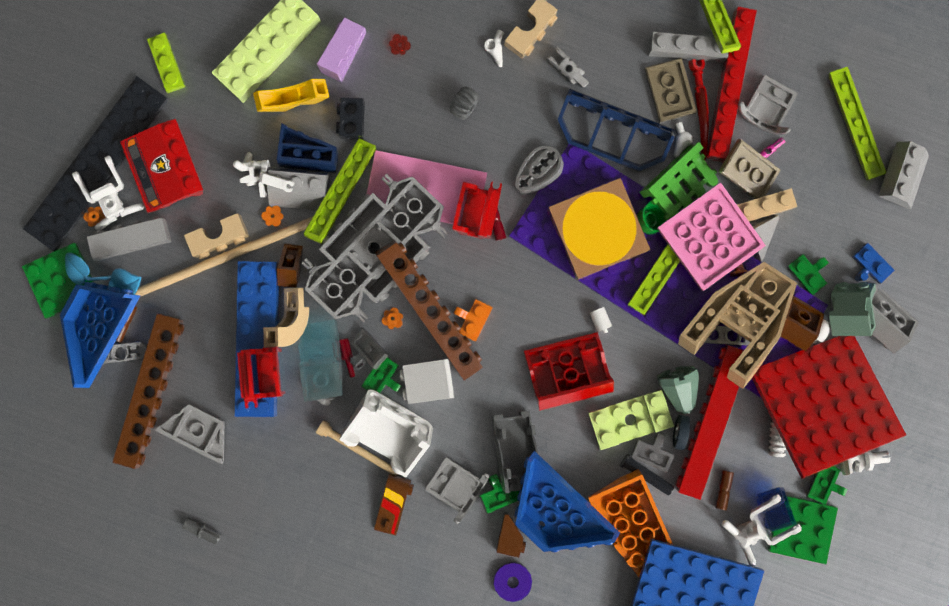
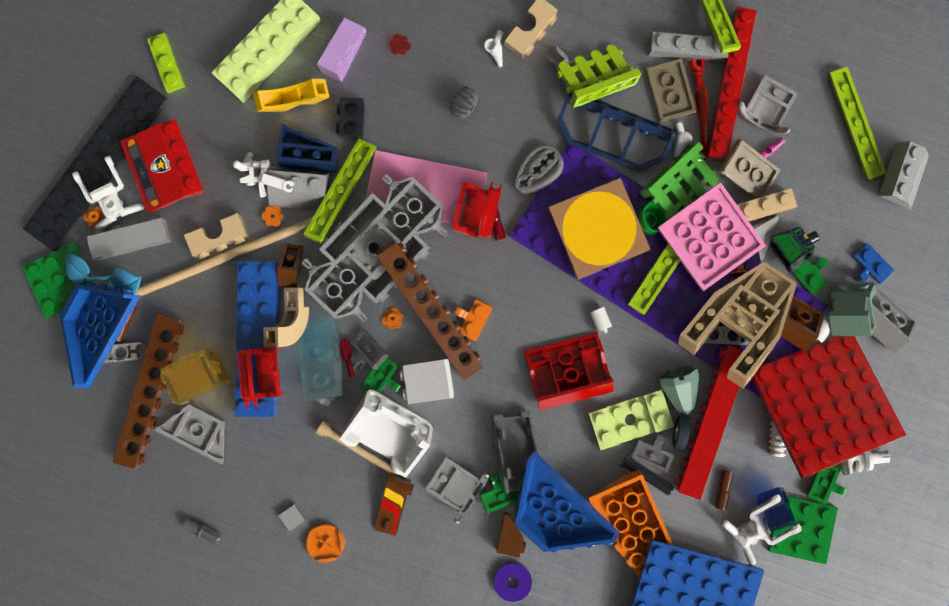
(194, 376): none -> clear yellow container
(292, 517): none -> light grey tile
(325, 543): none -> orange tile
(599, 86): none -> lime fence
(794, 247): none -> torso

